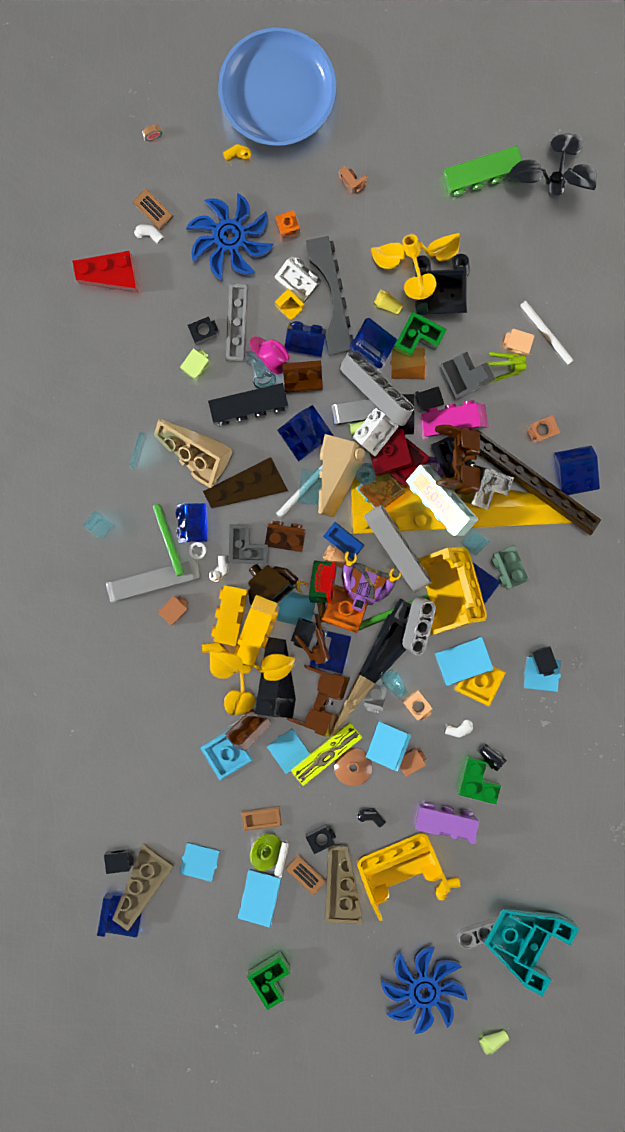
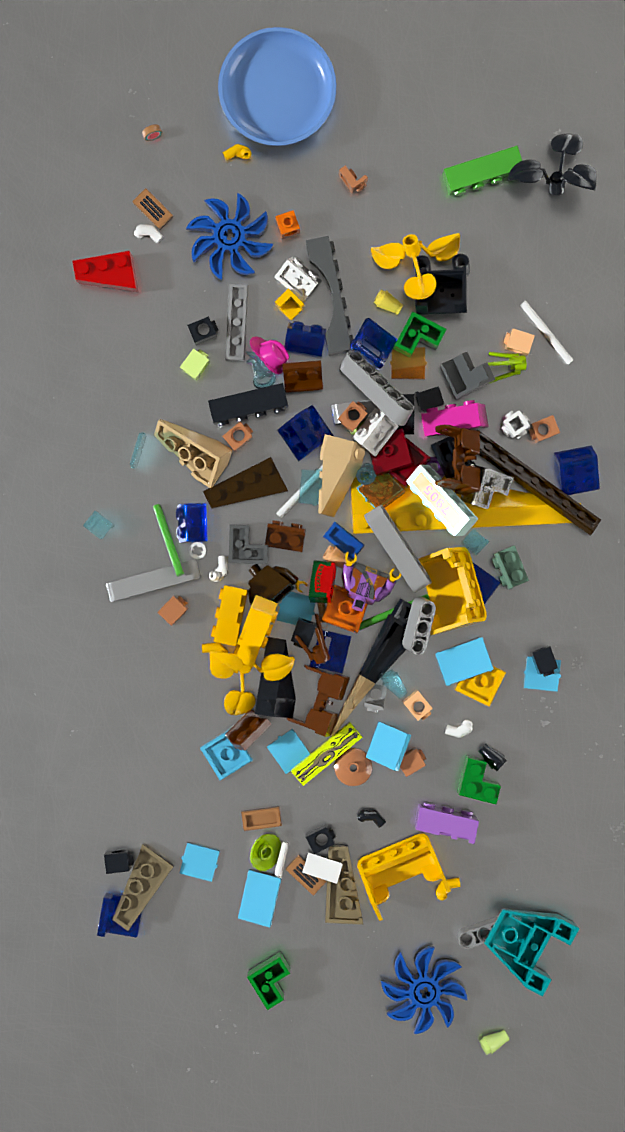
(229, 436): none -> nougat brick
(322, 868): none -> white sticker
(347, 422): none -> nougat brick
(521, 421): none -> white brick

